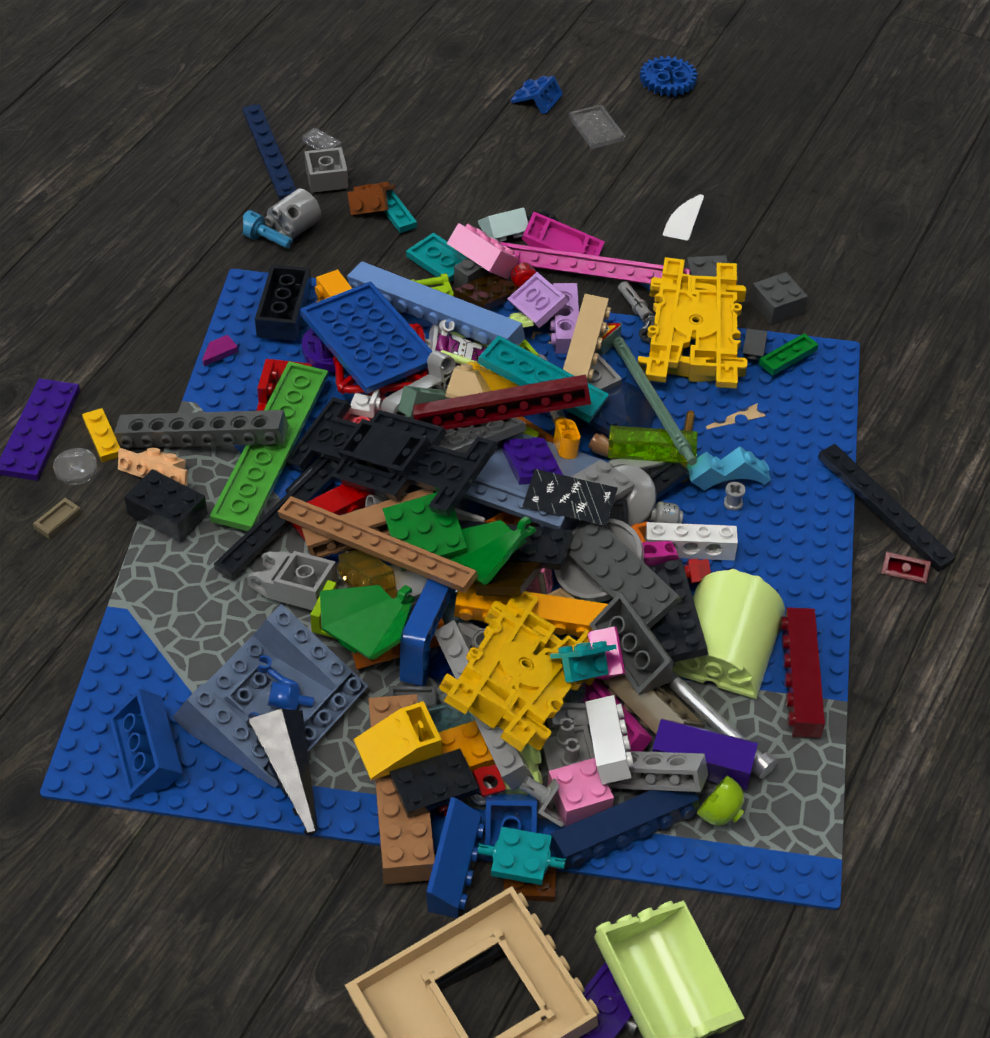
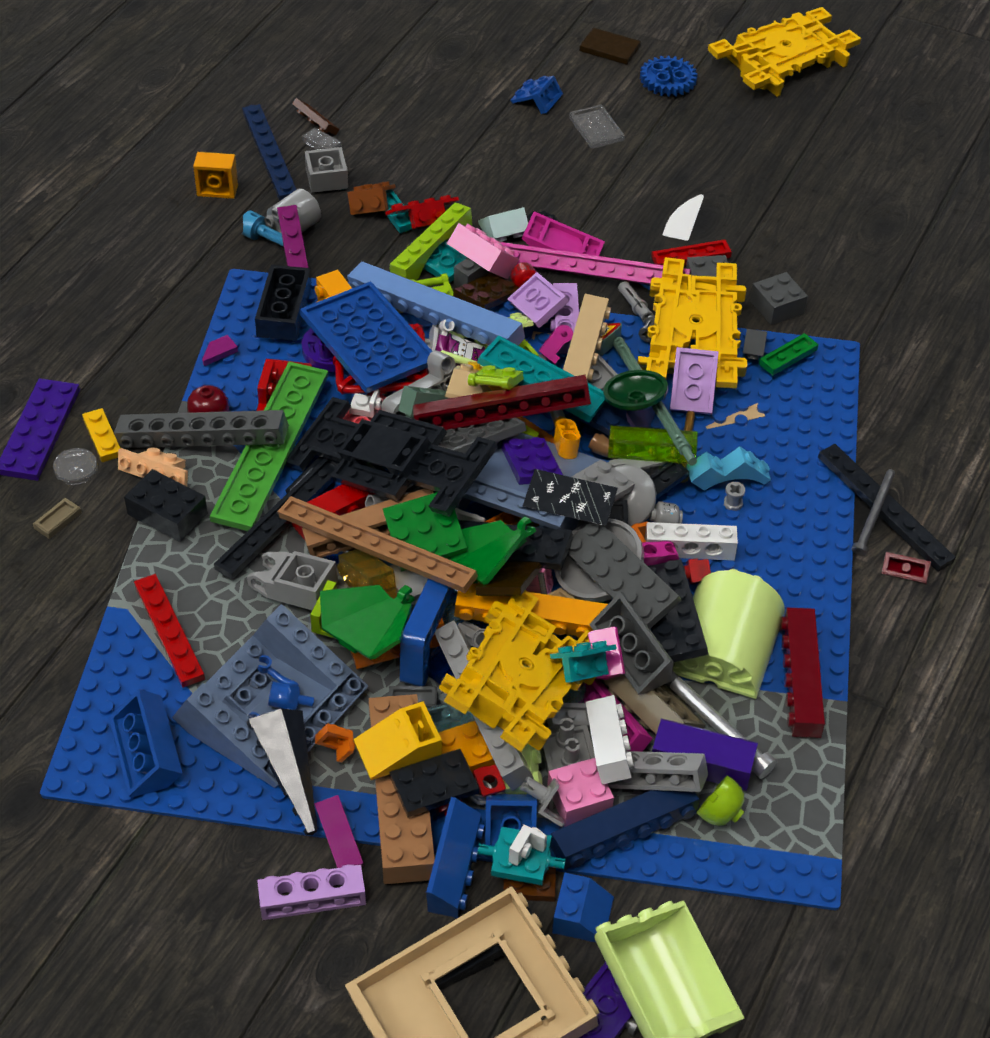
(169, 630): none -> red plate
(208, 399): none -> dark red cylinder
(215, 175): none -> light orange brick
(292, 236): none -> magenta plate
(301, 901): none -> lavender brick
(315, 117): none -> reddish brown plate
(337, 739): none -> orange bracket
(338, 832): none -> magenta tile
(414, 257): none -> lime arch
(423, 213): none -> red bracket
(490, 376): none -> lime plate
(524, 842): none -> white bracket
(555, 341): none -> dark pink leg
(581, 907): none -> blue slope
(609, 46): none -> dark brown tile
(635, 390): none -> dark green dish
(694, 380): none -> lavender plate
(703, 249): none -> red plate
(785, 47): none -> yellow piece
(860, 547): none -> flat silver bar

